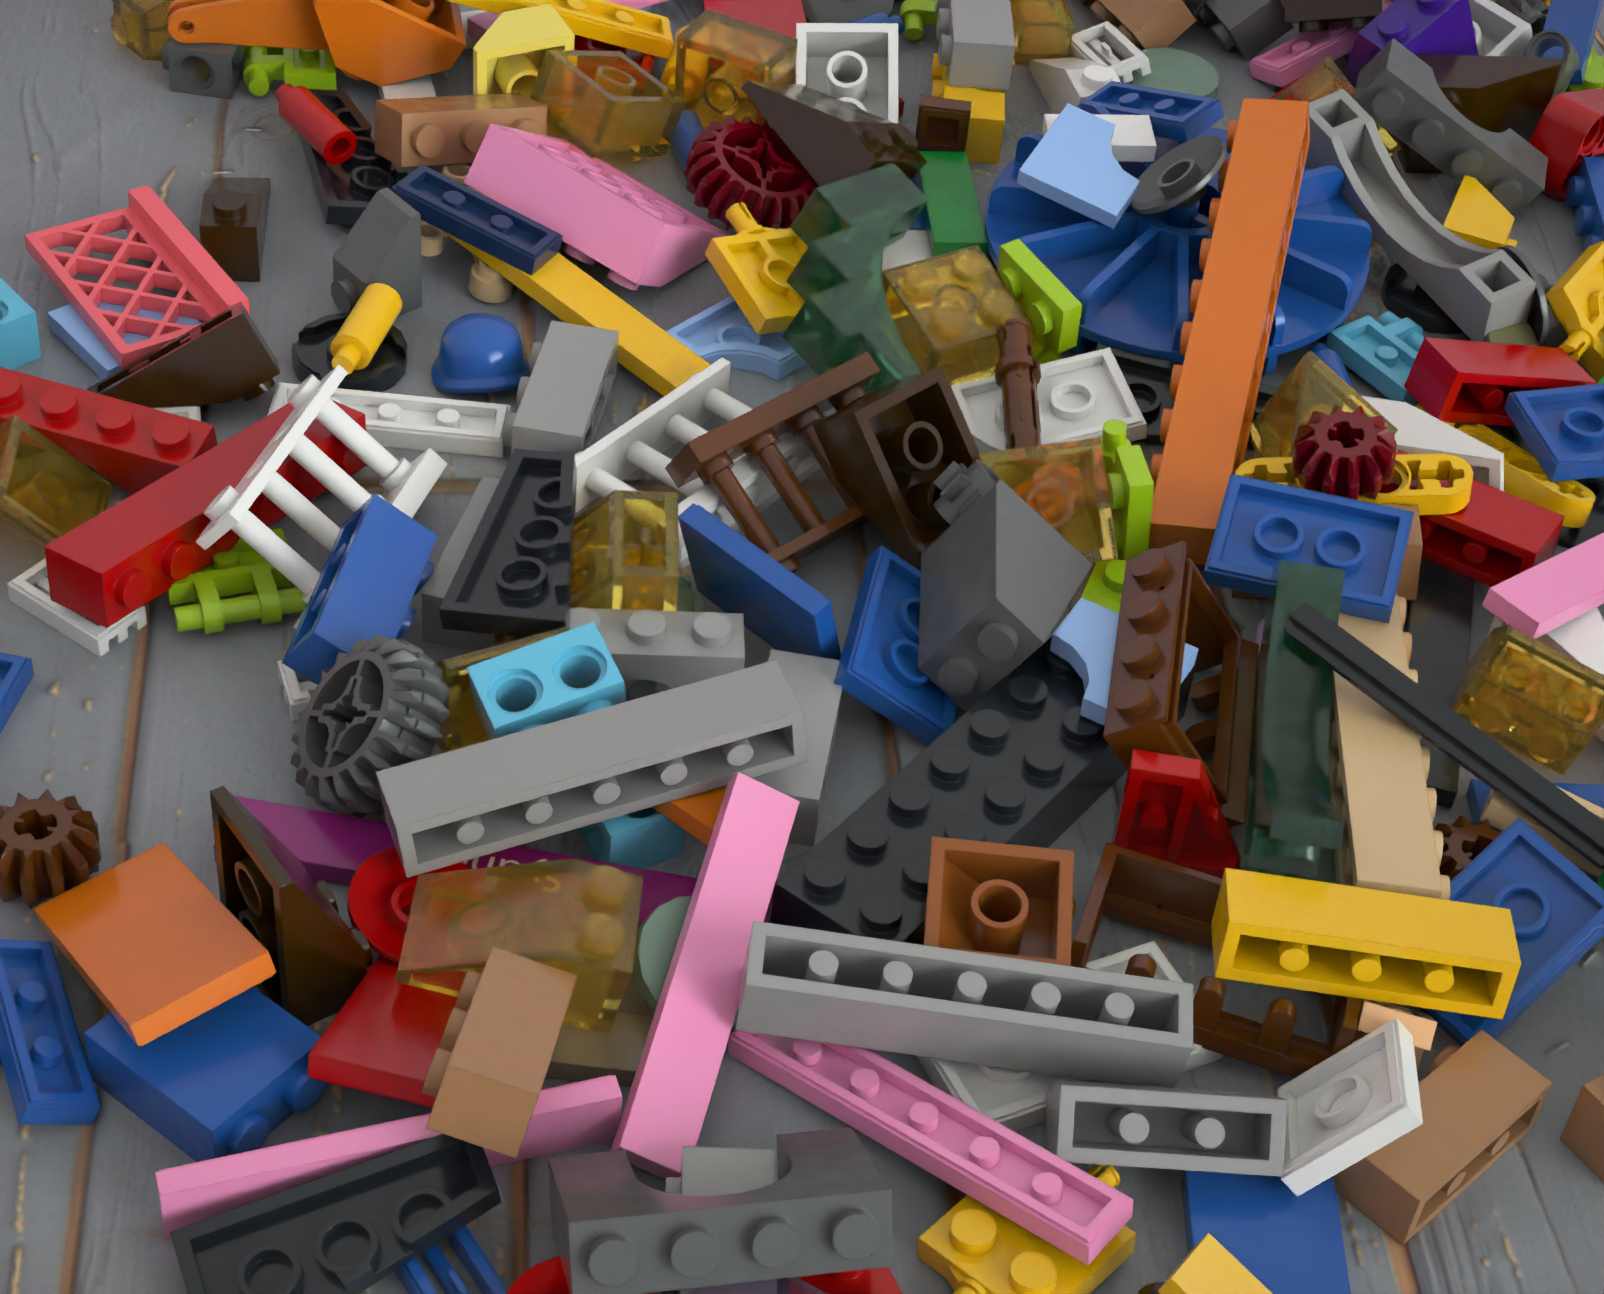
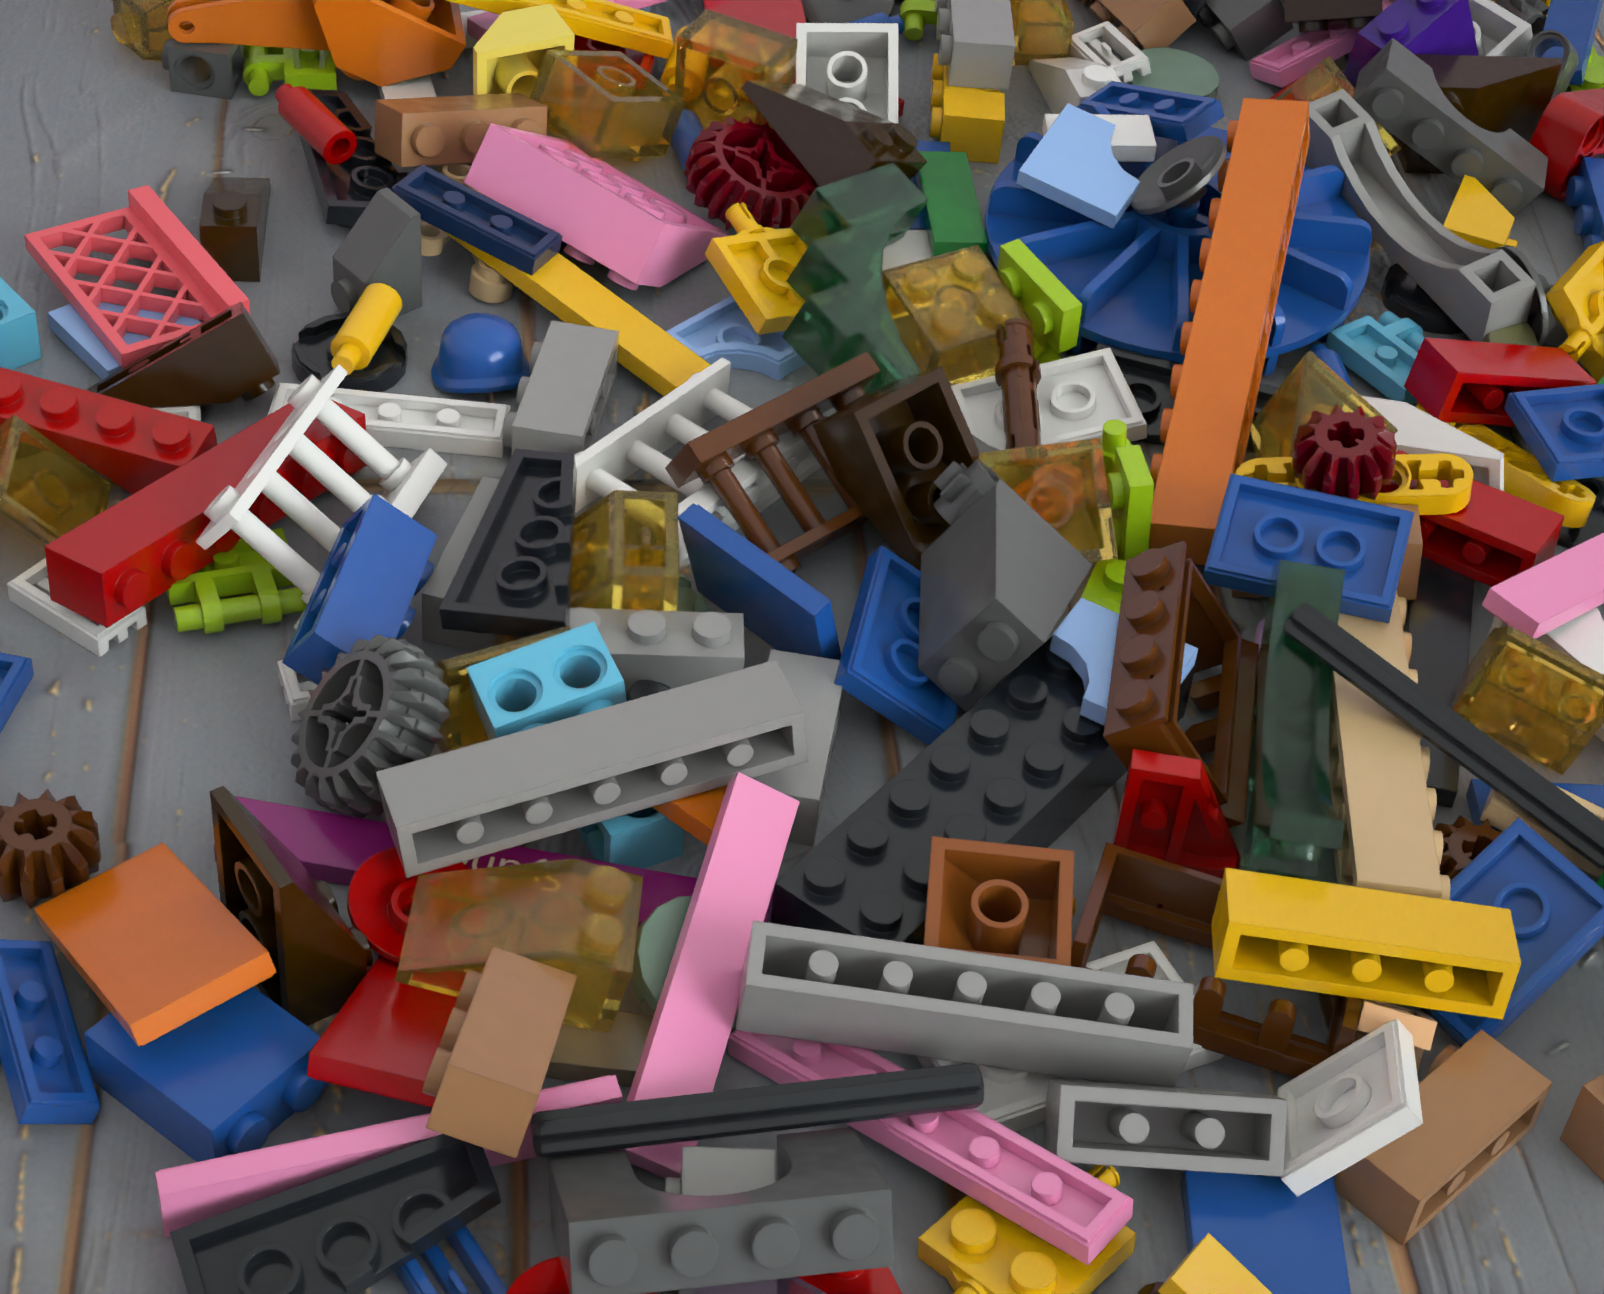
(756, 1110): none -> black axle
(942, 124): reddish brown tile -> none

